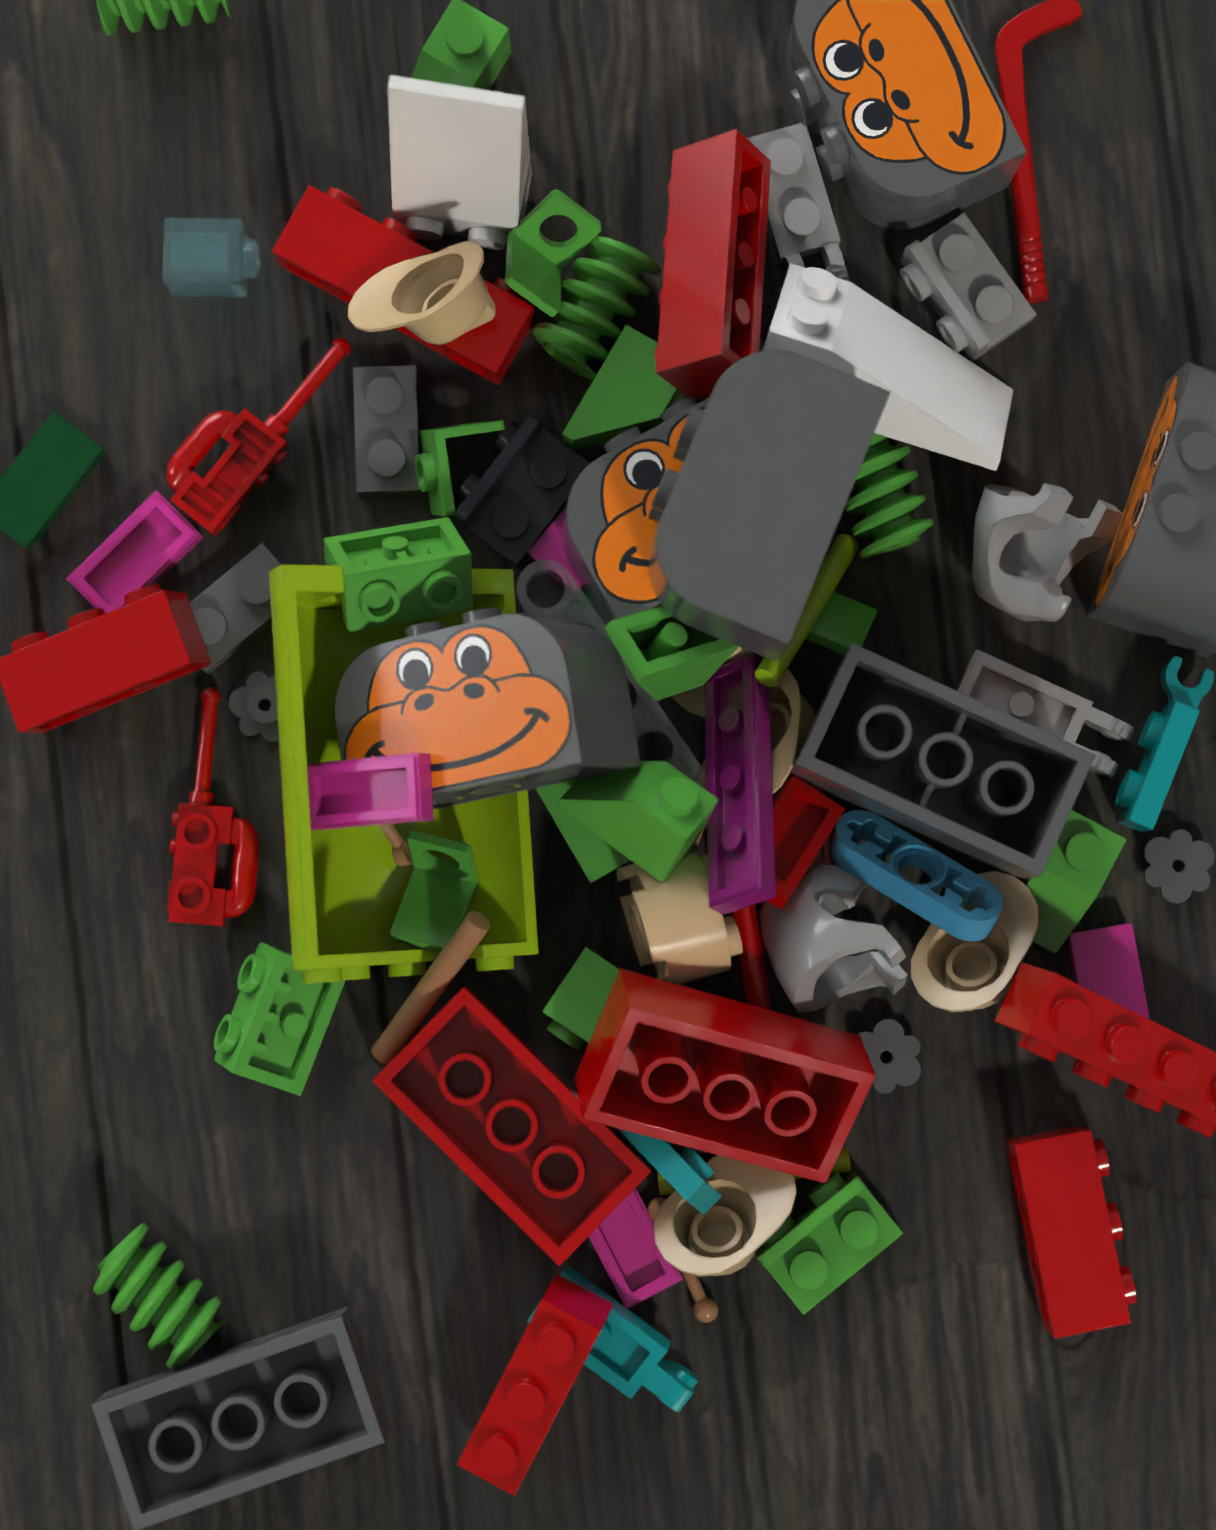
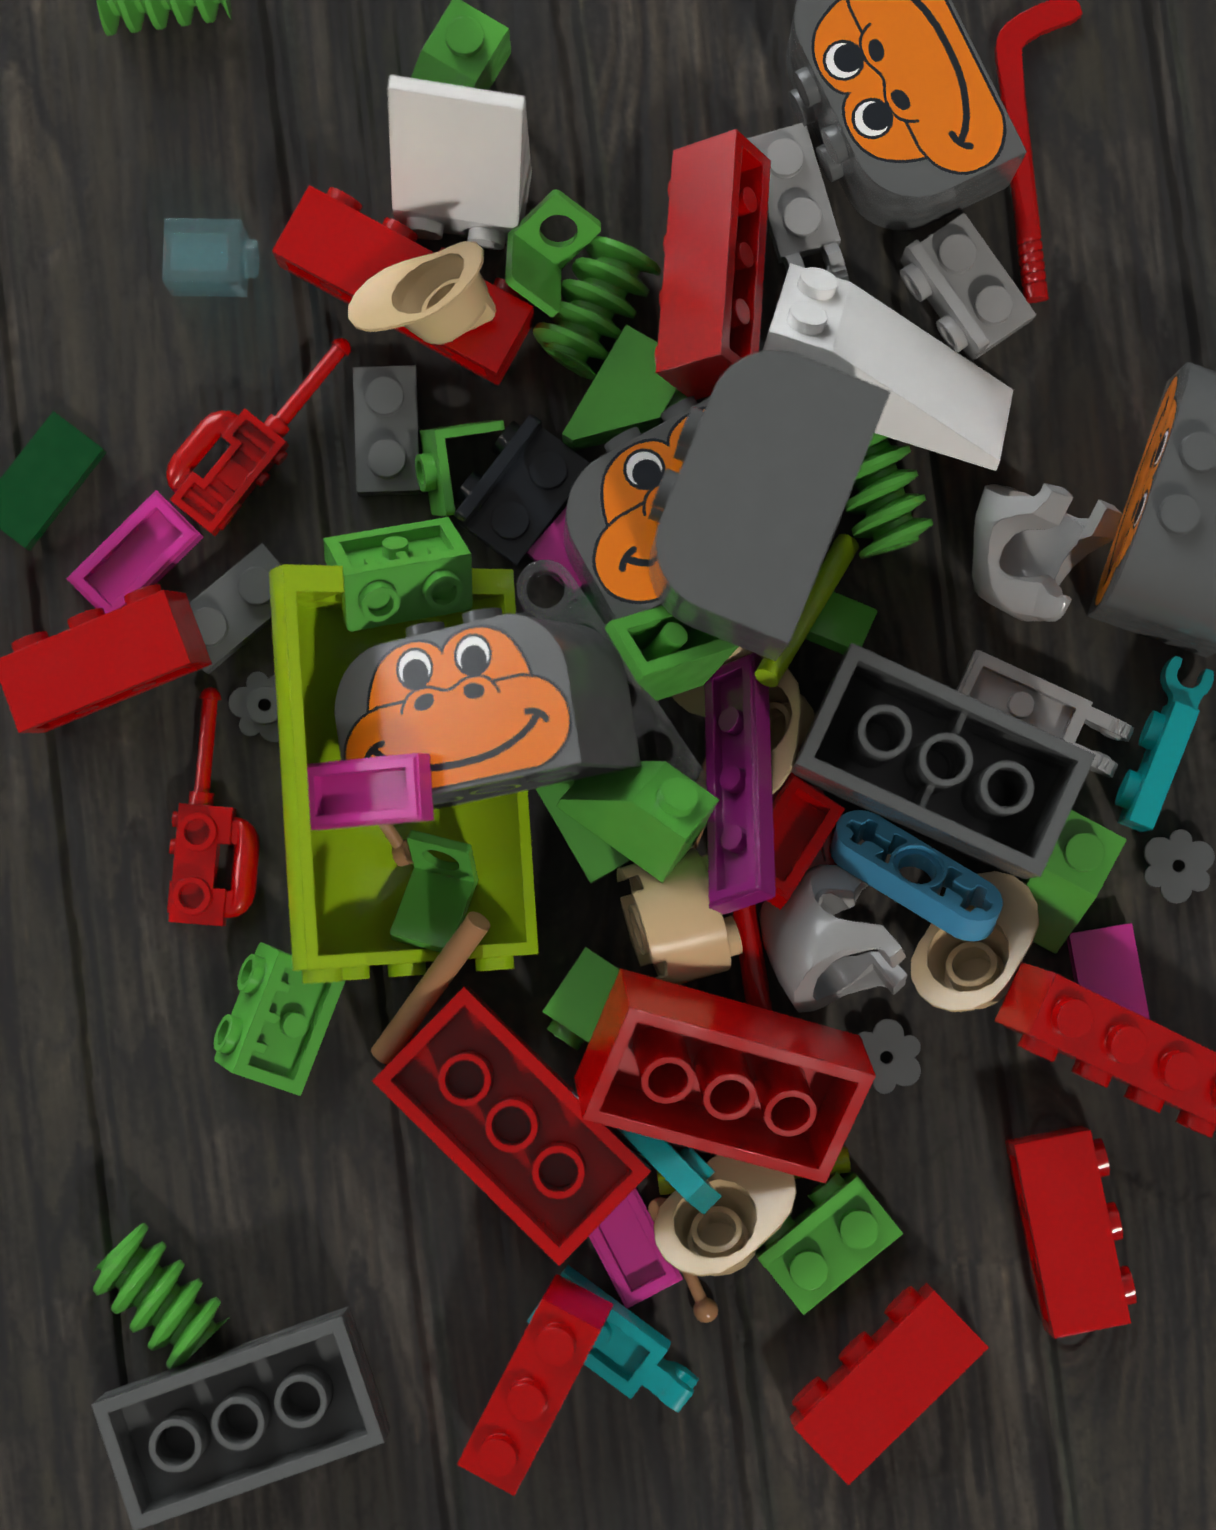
(885, 1381): none -> red brick

